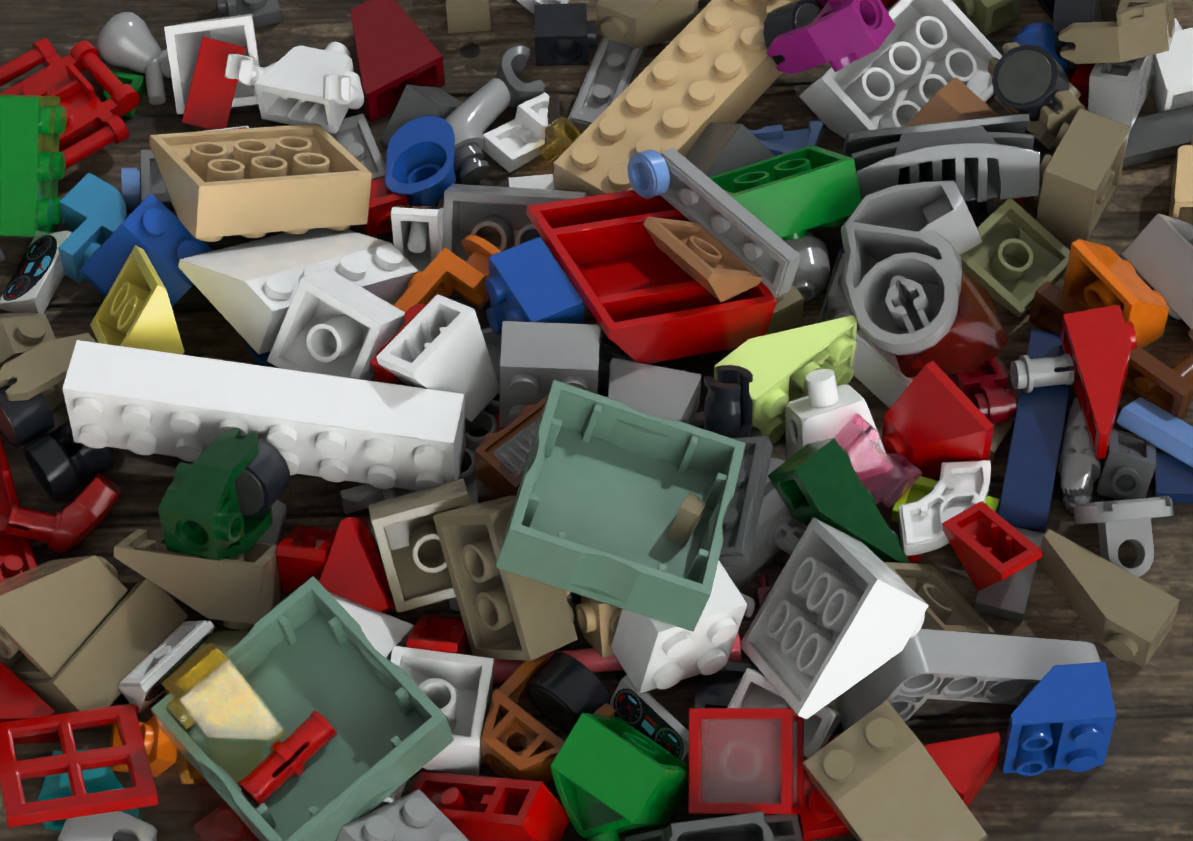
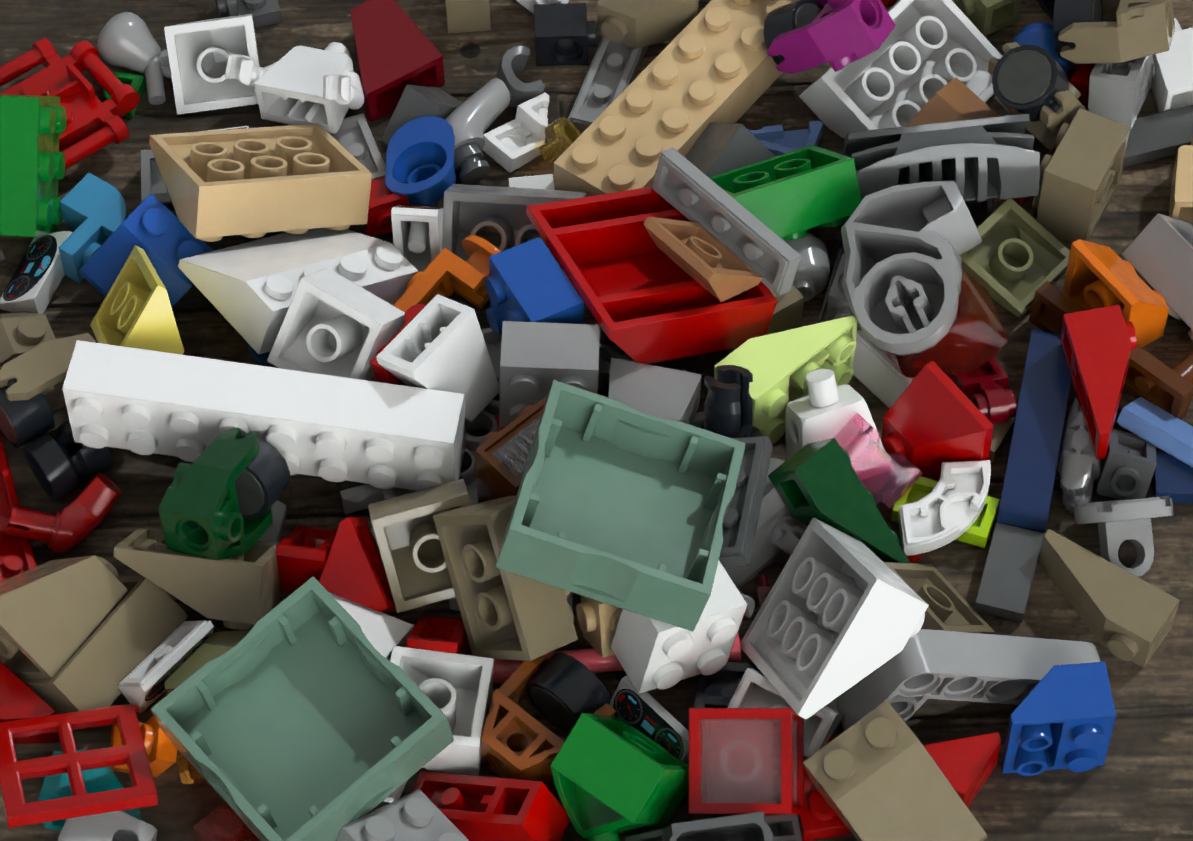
(131, 188): medium blue tile -> none
(210, 92): red tile -> none
(219, 699): clear yellow slope -> none
(287, 758): red pin -> none
(648, 174): medium blue tile -> none
(686, 519): dark tan tile -> none
(988, 545): red slope -> none
(1040, 372): light grey pin -> none

